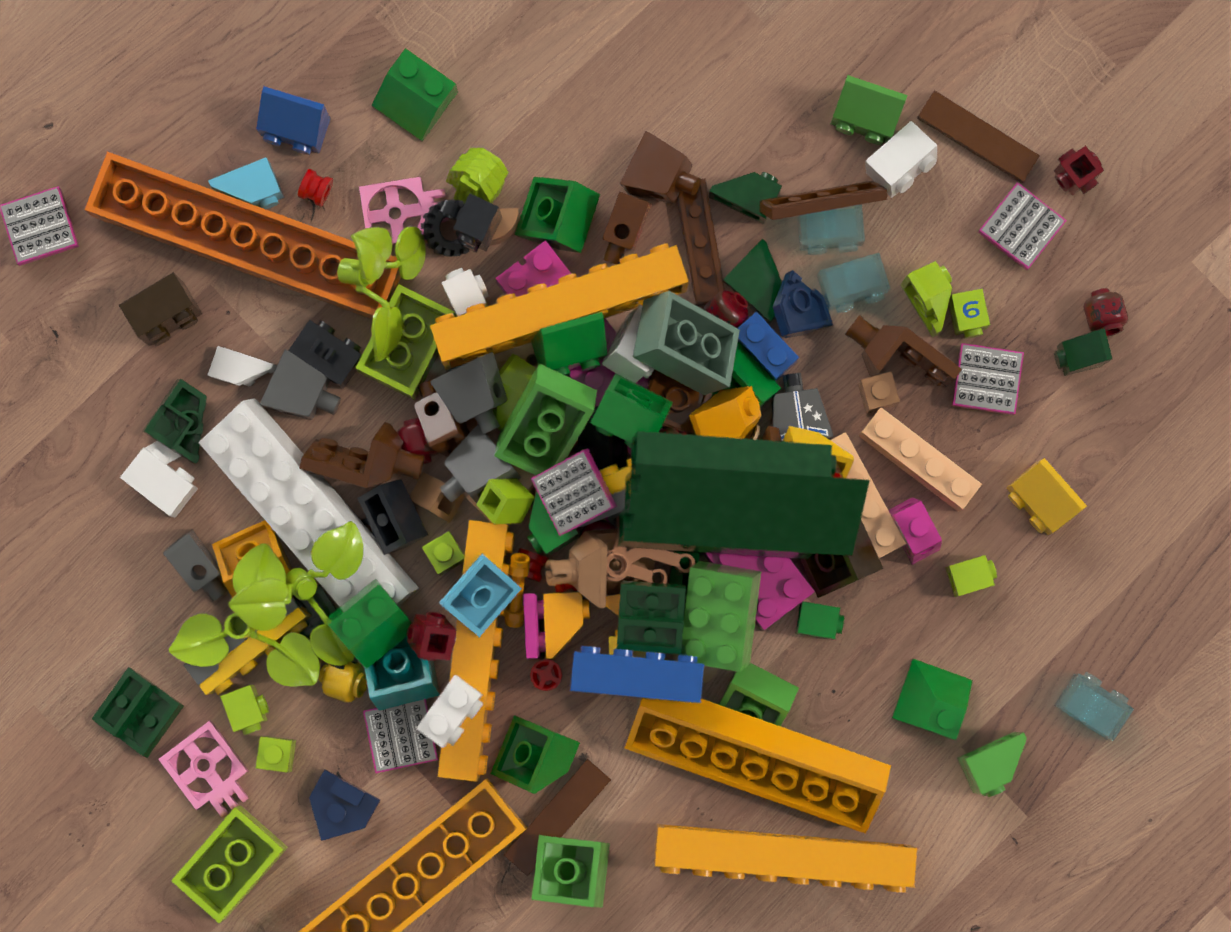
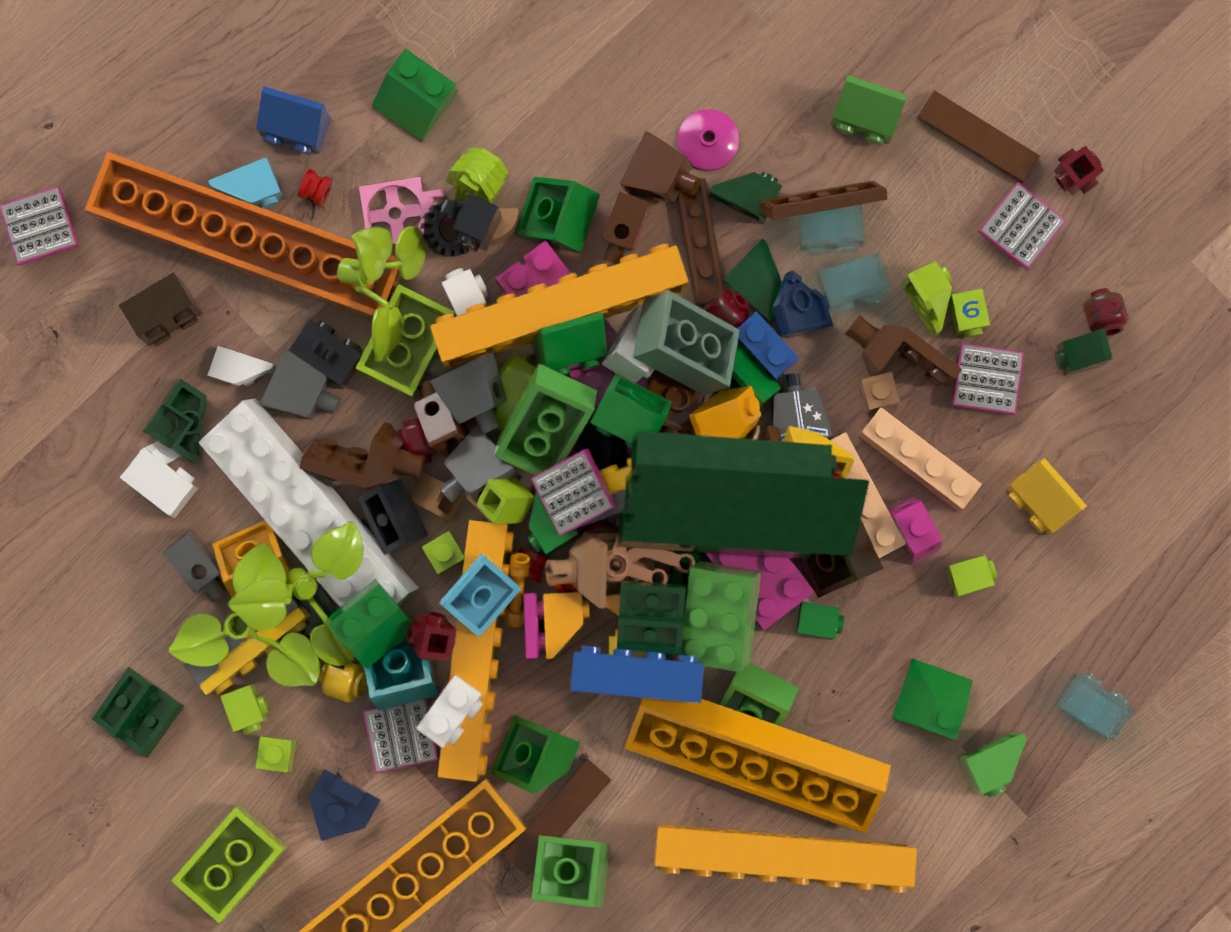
(222, 790): bright pink piece -> none
(543, 671): red wheel -> none
(703, 154): none -> dark pink dish
(902, 159): white brick -> none

